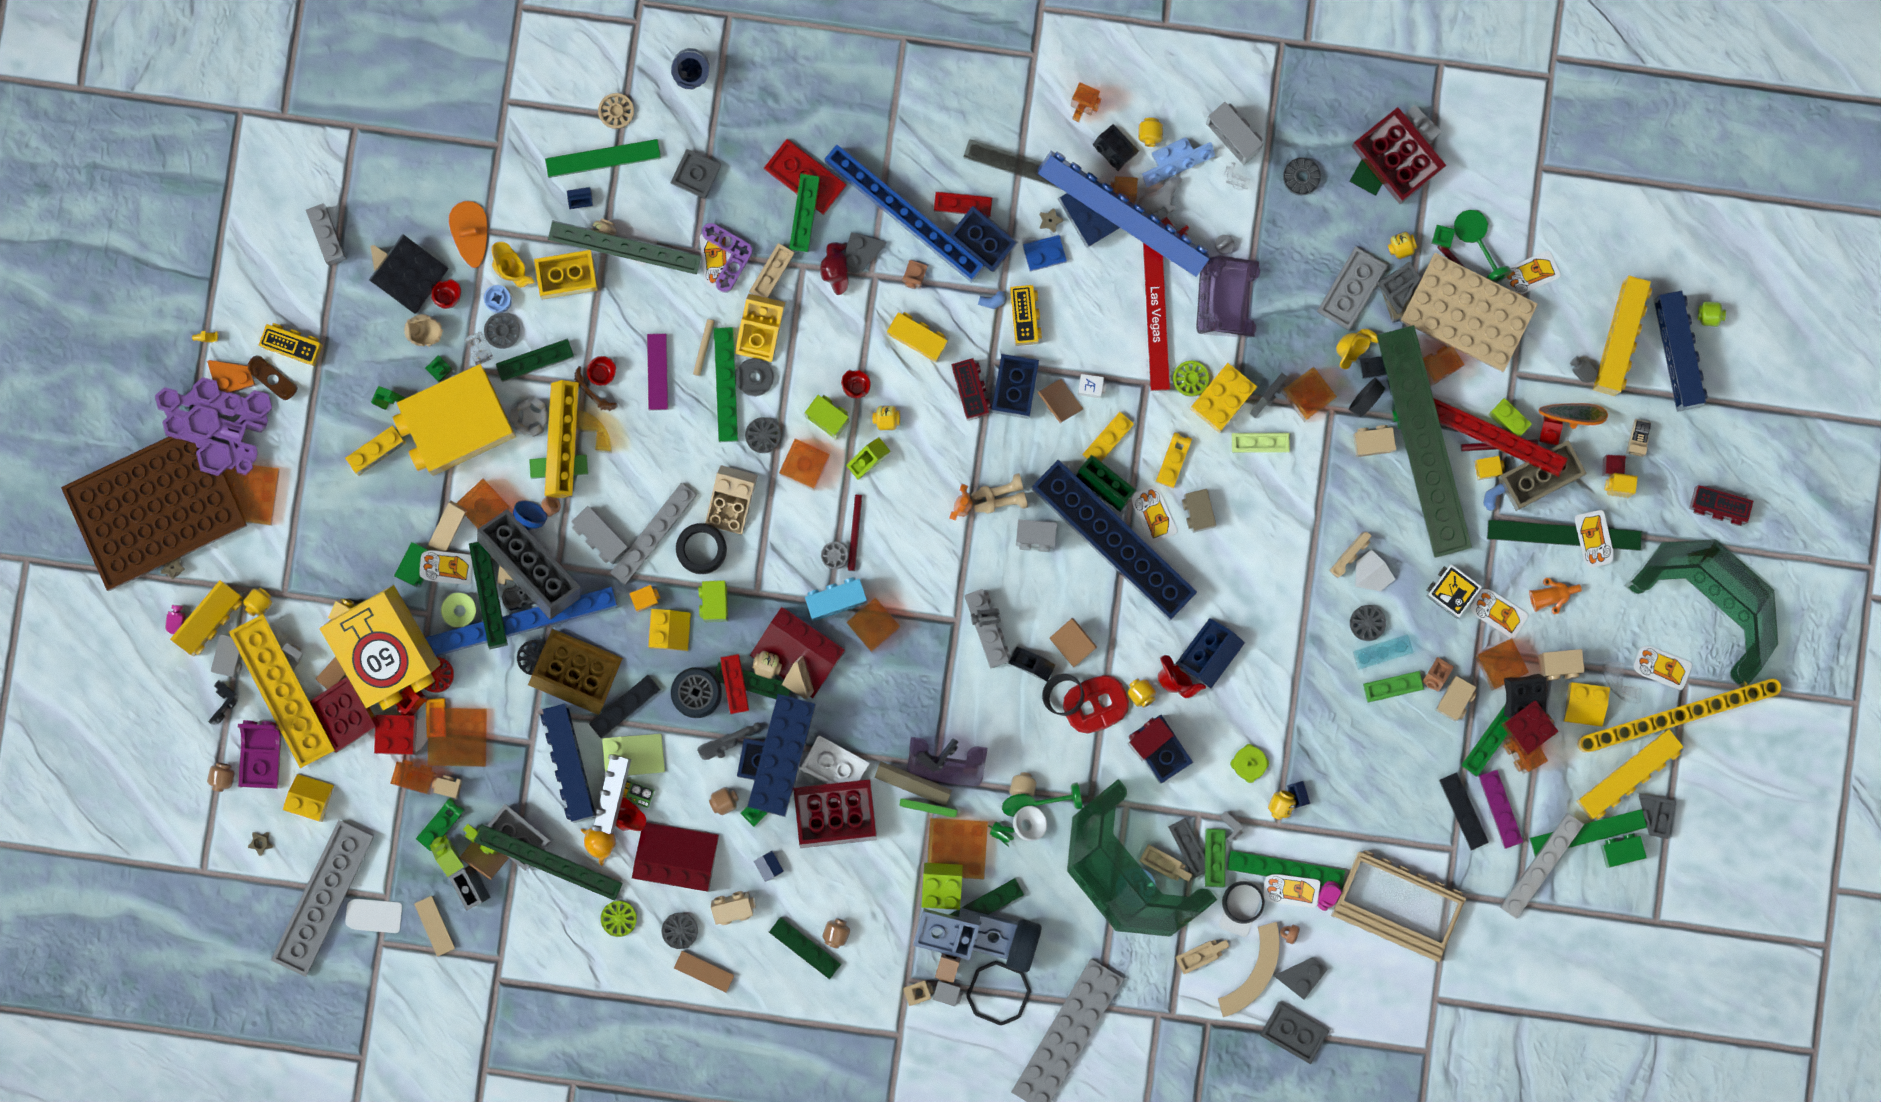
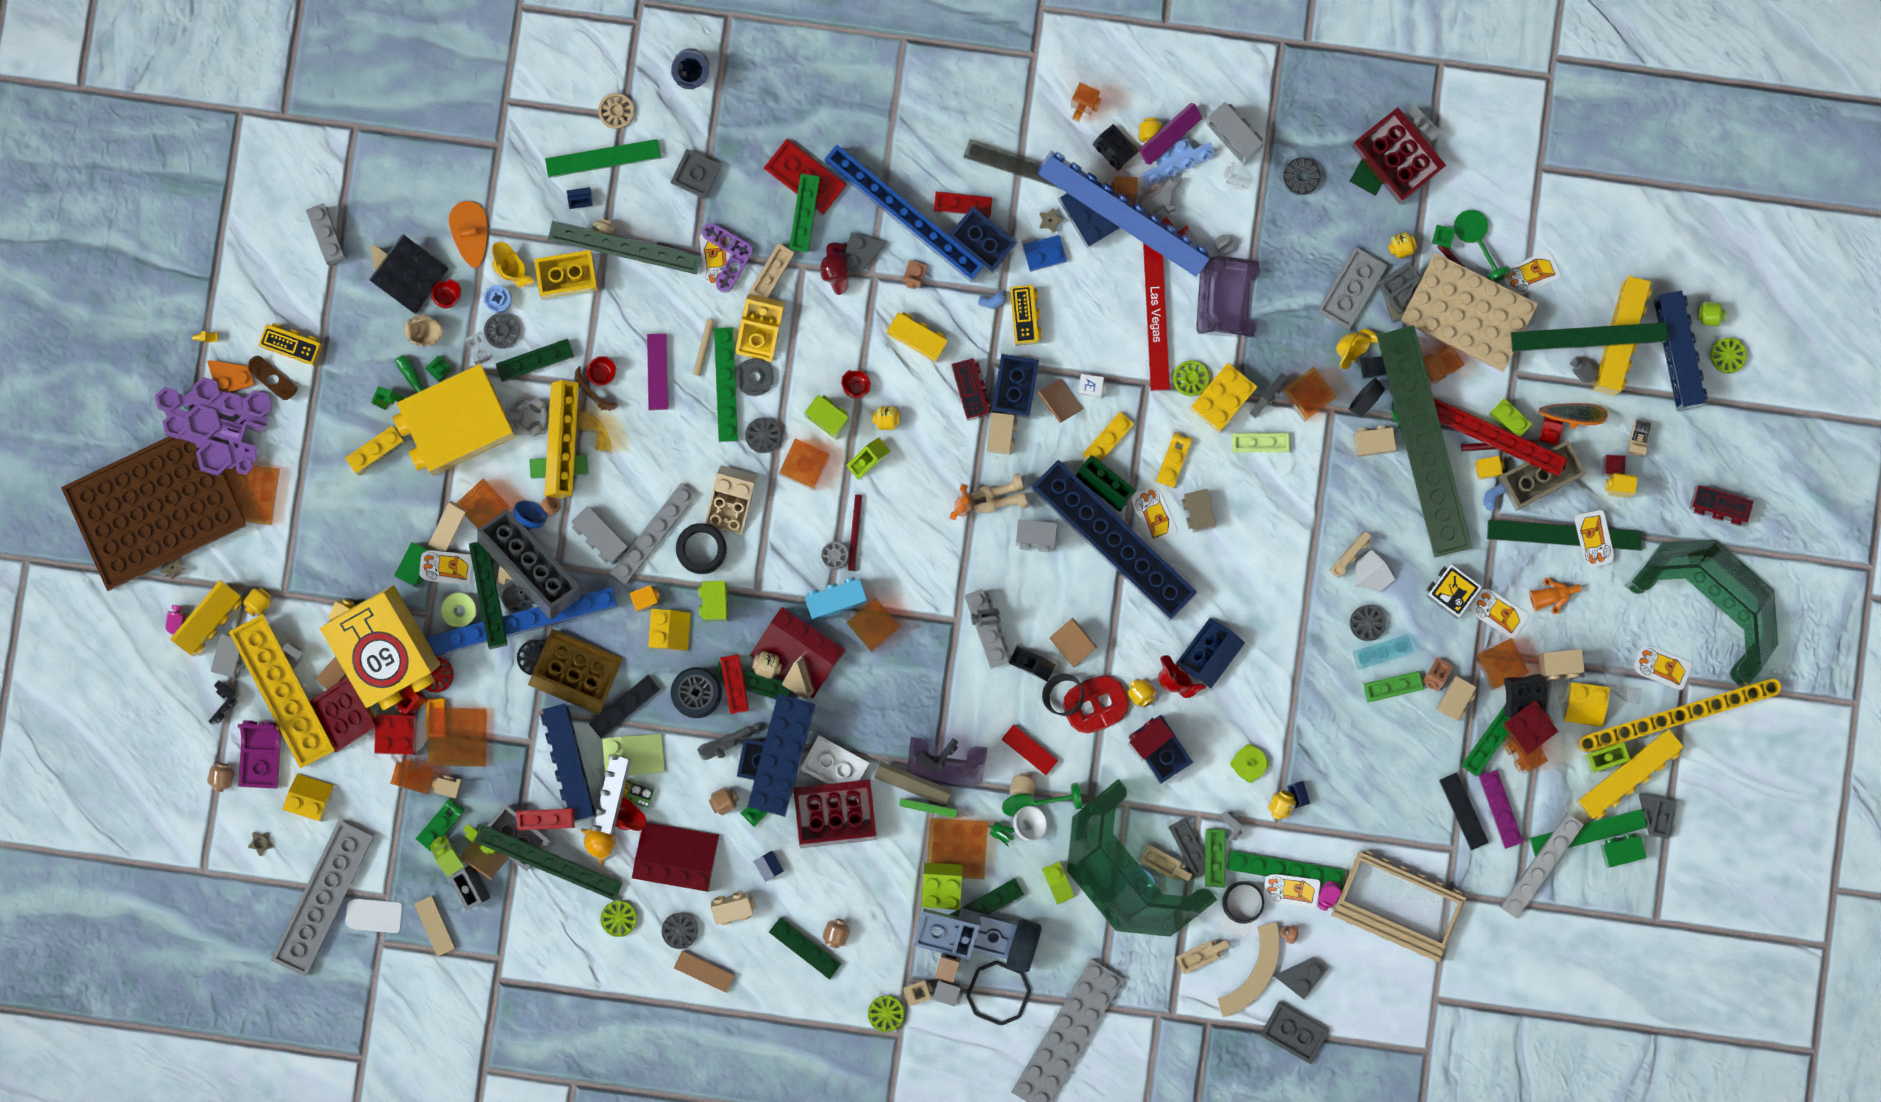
(408, 371): none -> green piece
(545, 819): none -> red tile
(885, 1013): none -> lime wheel
(1000, 434): none -> tan brick
(1029, 750): none -> red tile
(1058, 882): none -> lime slope
(1170, 133): none -> magenta tile
(1589, 337): none -> dark green tile
(1607, 757): none -> lime brick
(1728, 355): none -> lime wheel

